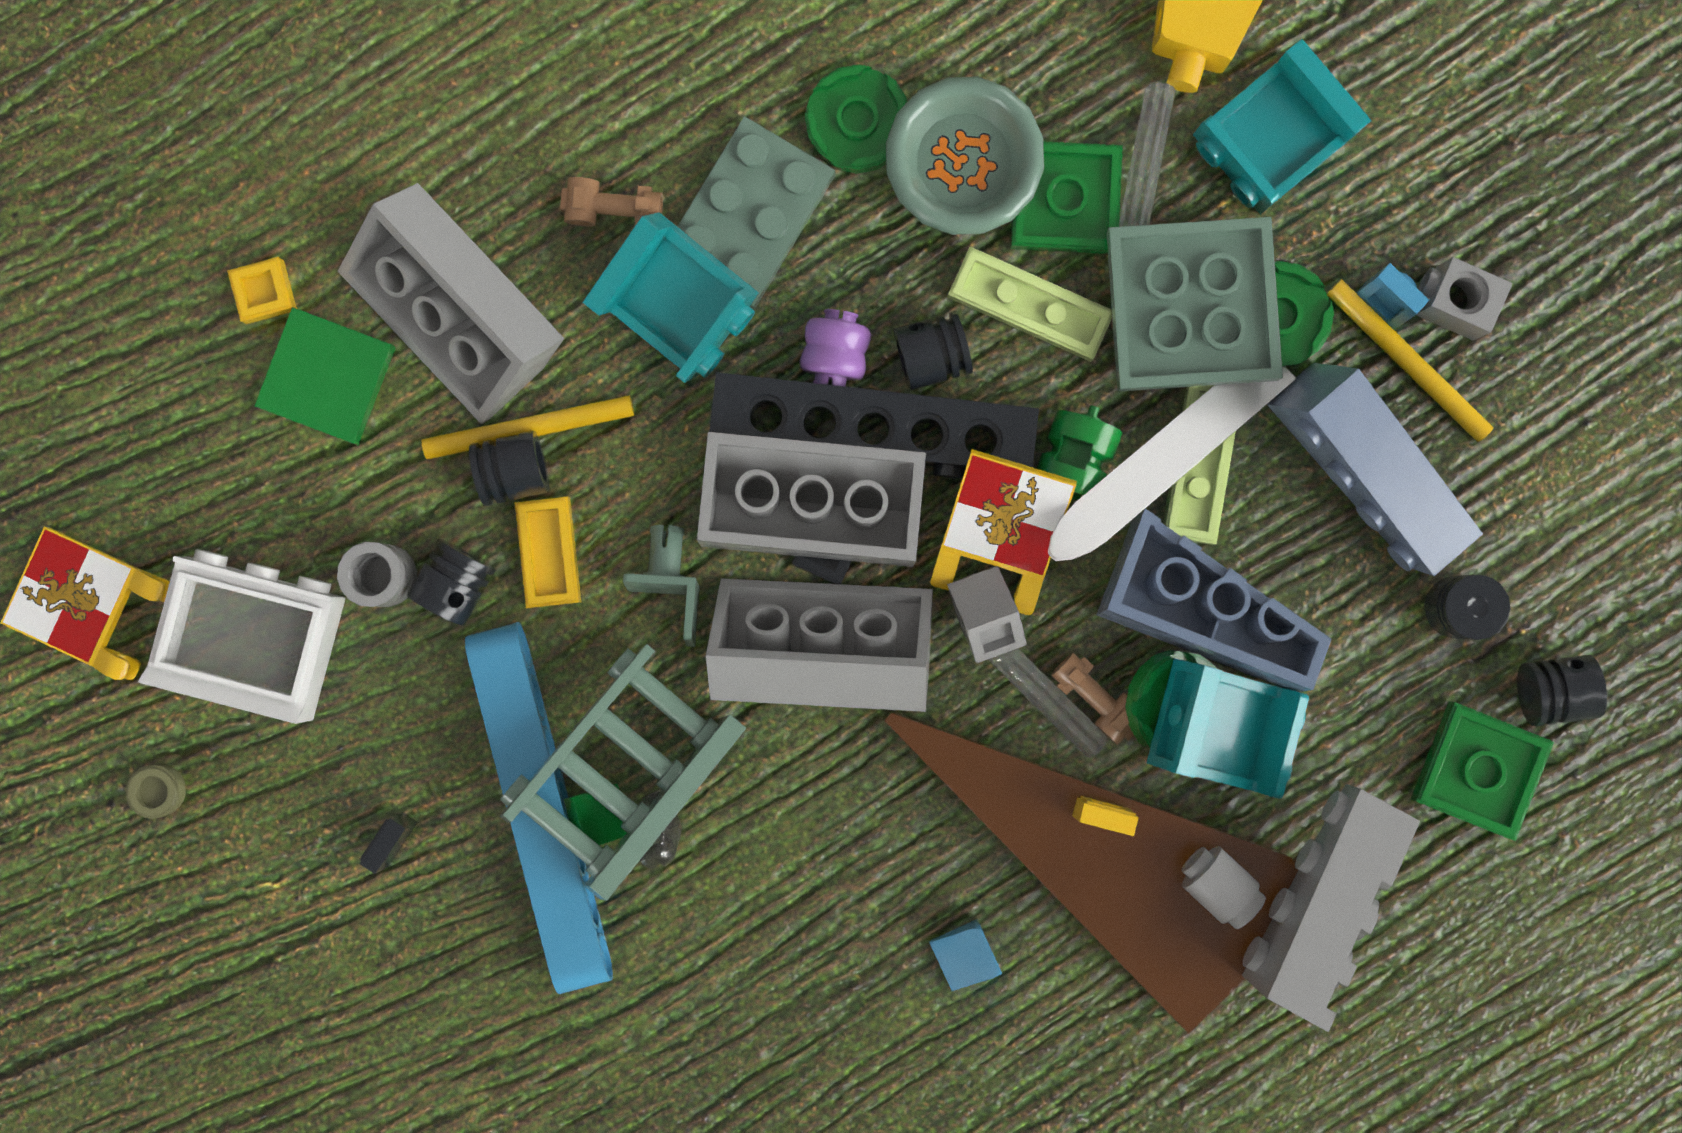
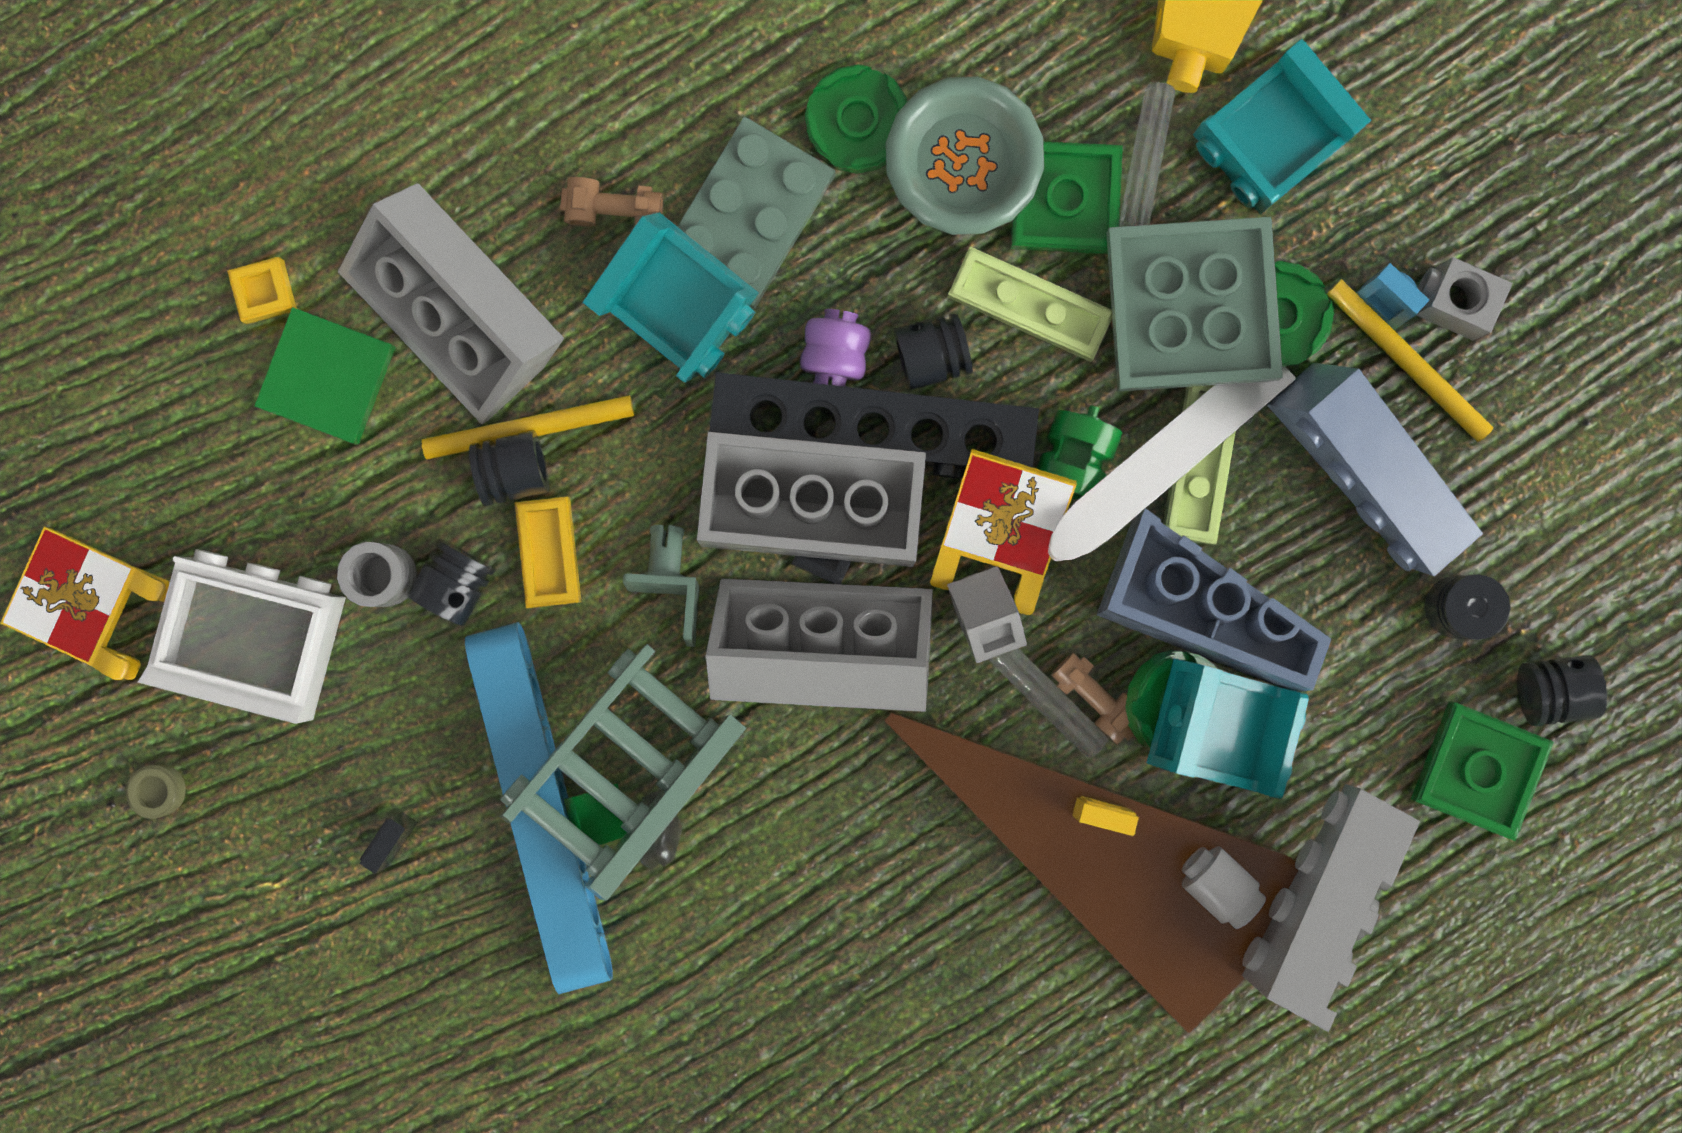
(965, 956): dark azure slope -> none

